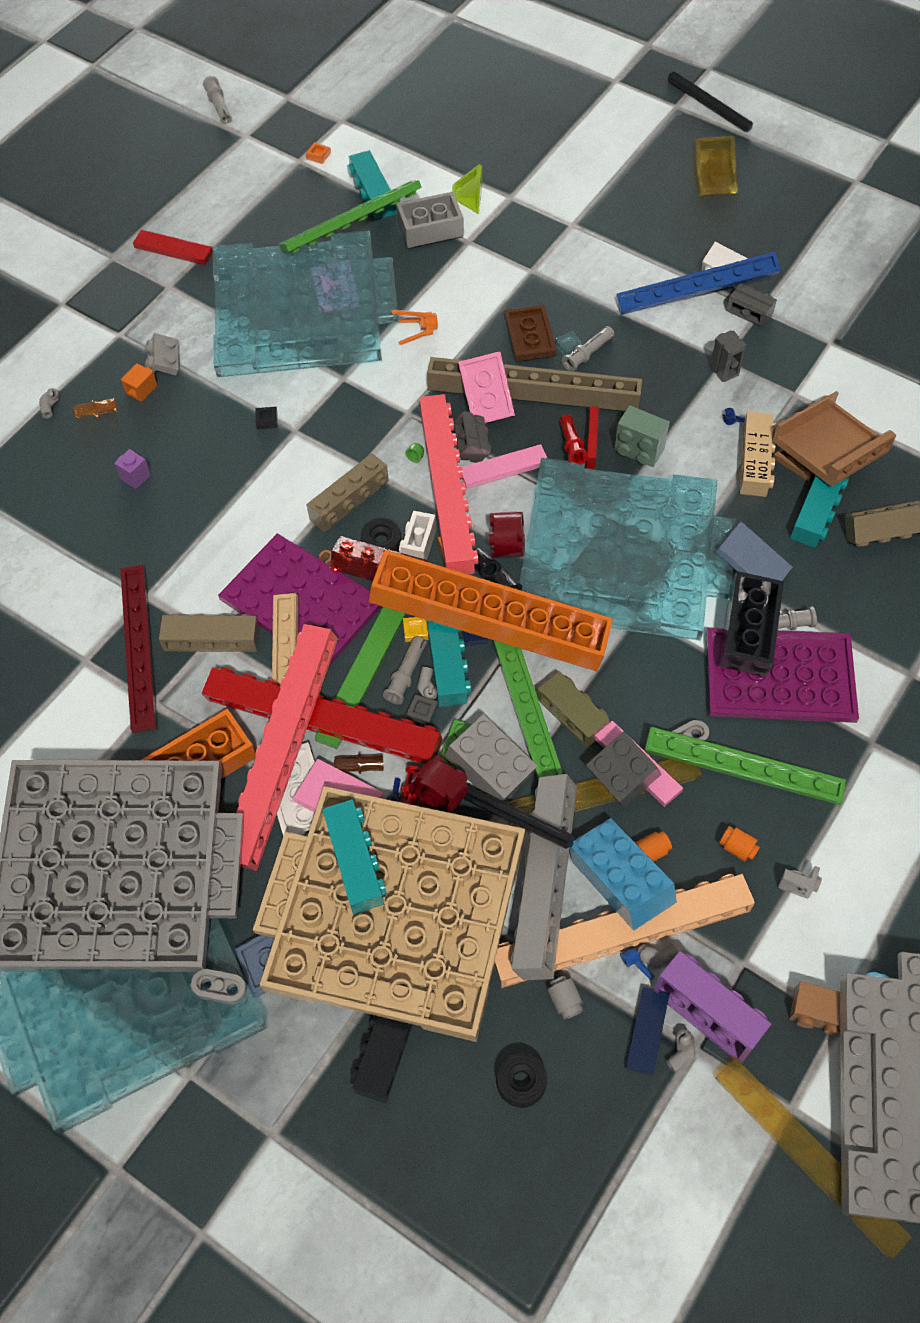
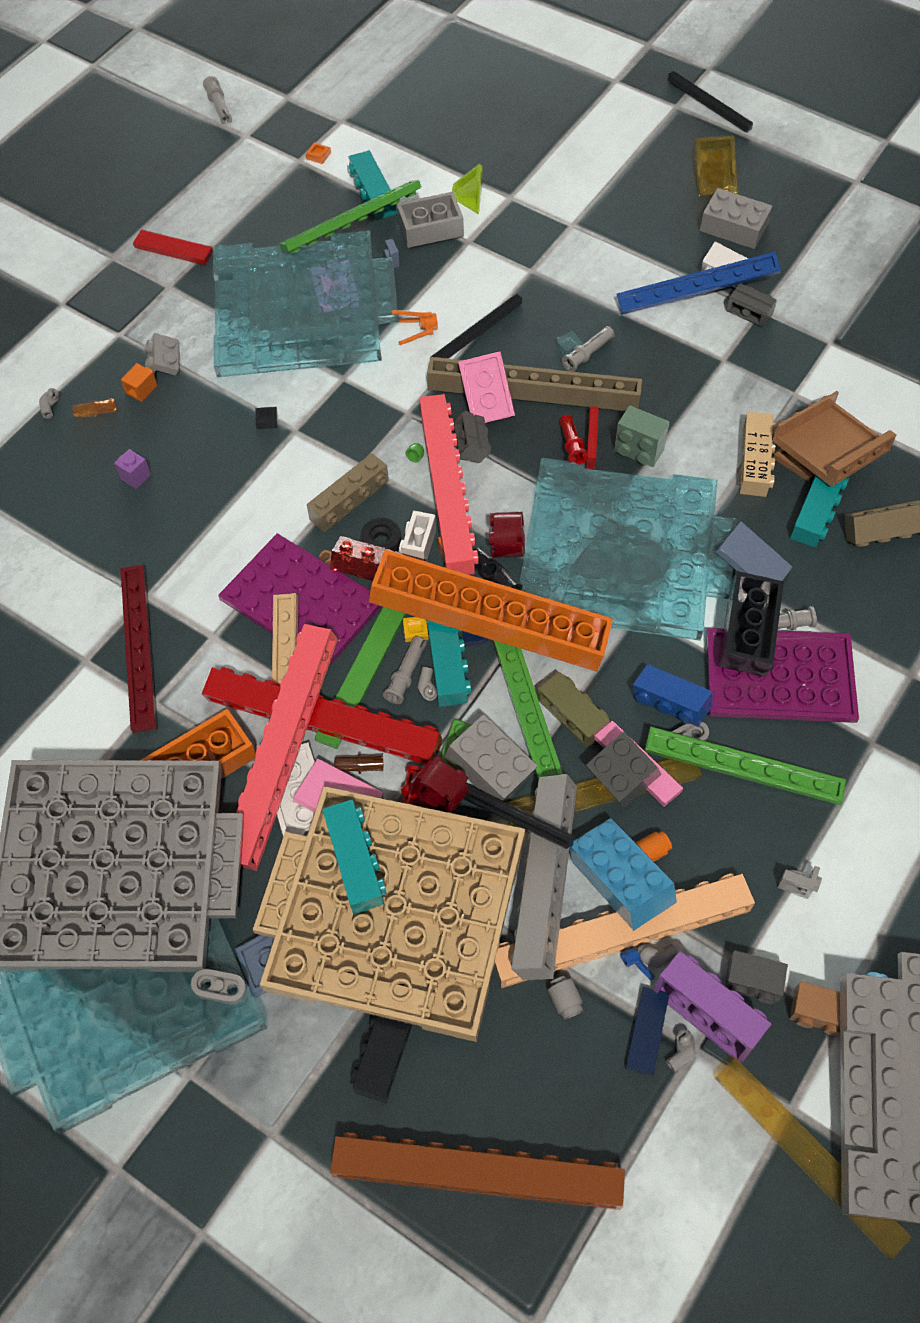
(209, 633): dark tan brick -> none
(391, 251): none -> sand blue plate
(394, 795): clear blue hand -> none
(422, 710): dark grey plate -> none
(478, 1172): none -> dark orange brick
(479, 327): none -> black axle
(503, 466): bright pink tile -> none
(530, 333): reddish brown plate -> none
(533, 1068): black tyre -> none
(673, 695): none -> blue brick
(727, 355): dark grey brick -> none
(731, 418): clear blue hand -> none
(736, 218): none -> light grey brick
(739, 844): orange brick -> none
(756, 977): none -> dark grey brick

